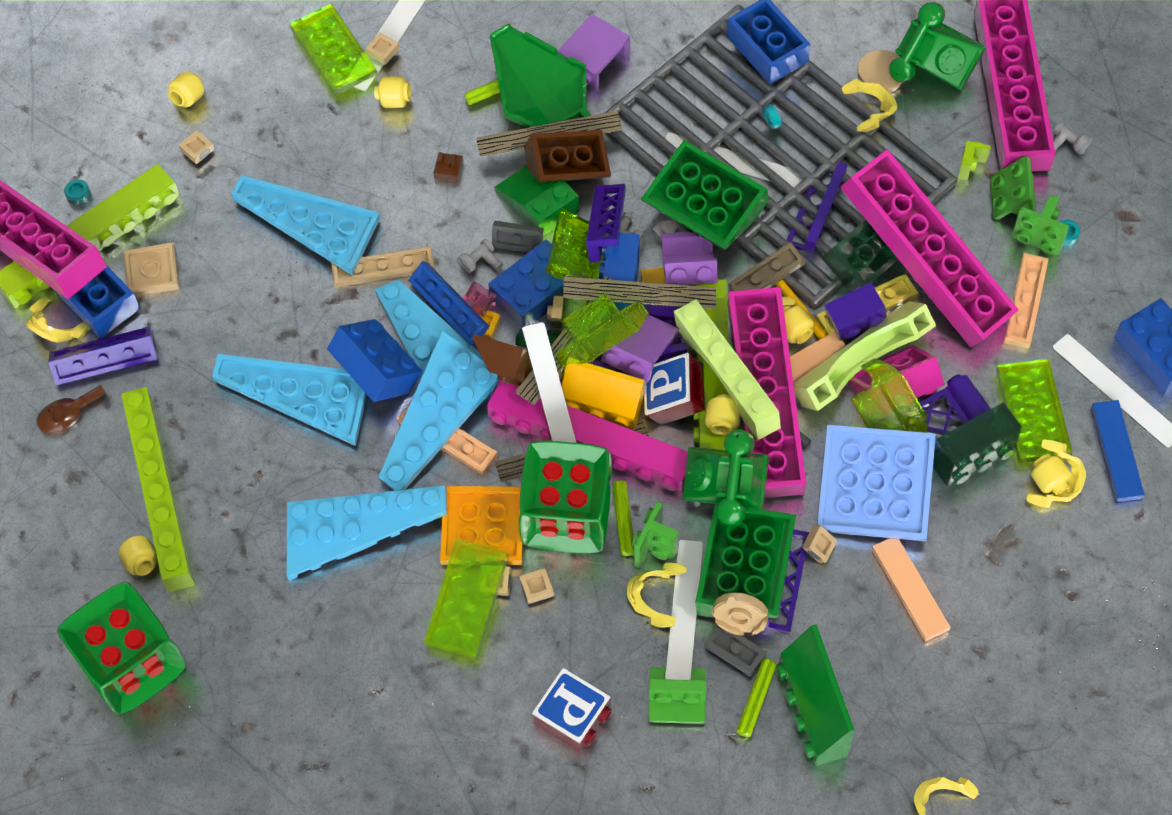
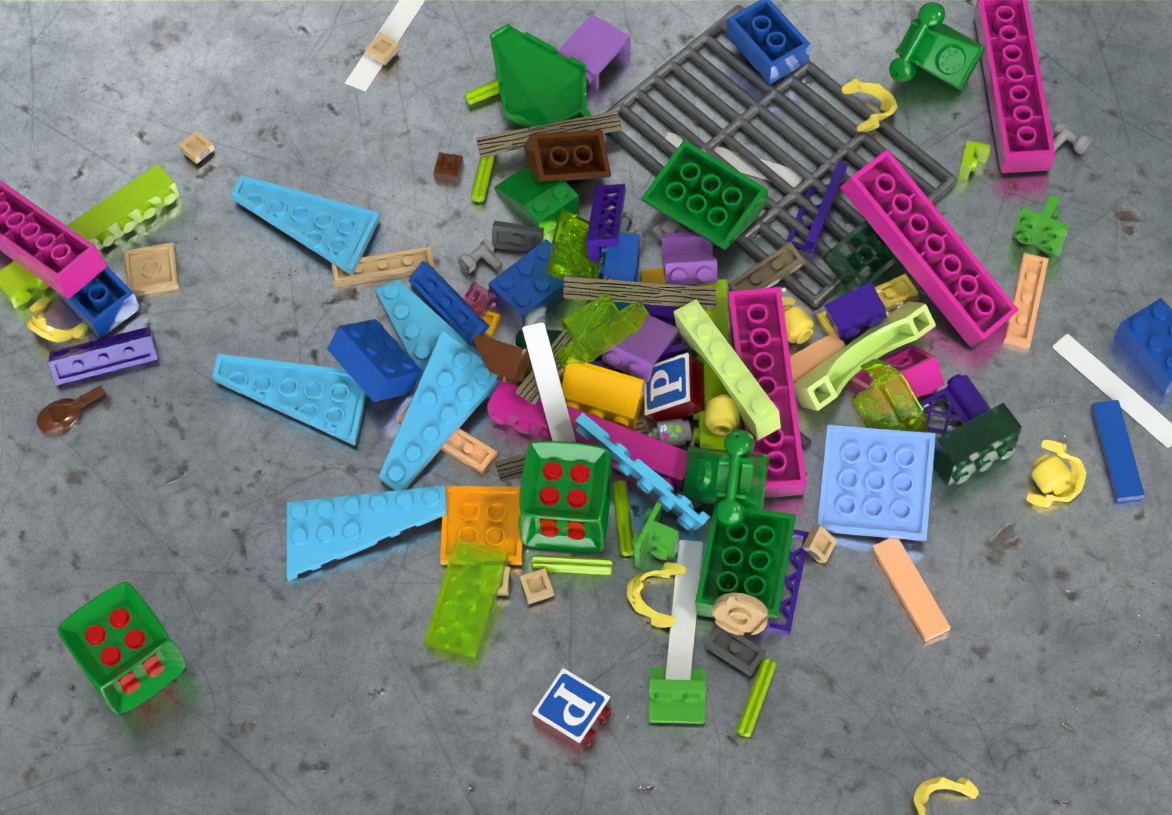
(77, 192): teal tile -> none
(138, 555): light yellow head -> none
(157, 490): lime brick -> none
(185, 89): light yellow head -> none
(333, 49): clear neon green plate -> none
(393, 92): light yellow head -> none
(482, 178): none -> lime axle
(555, 312): tan plate -> none
(572, 564): none -> lime axle
(647, 479): none -> medium azure wing
(672, 431): none -> light grey brick
(772, 116): teal tile -> none
(787, 292): yellow bar -> none
(816, 698): green slope -> none
(875, 69): tan tile -> none
(1013, 189): bright green bracket -> none
(1034, 401): clear neon green plate -> none
(1073, 232): teal tile -> none

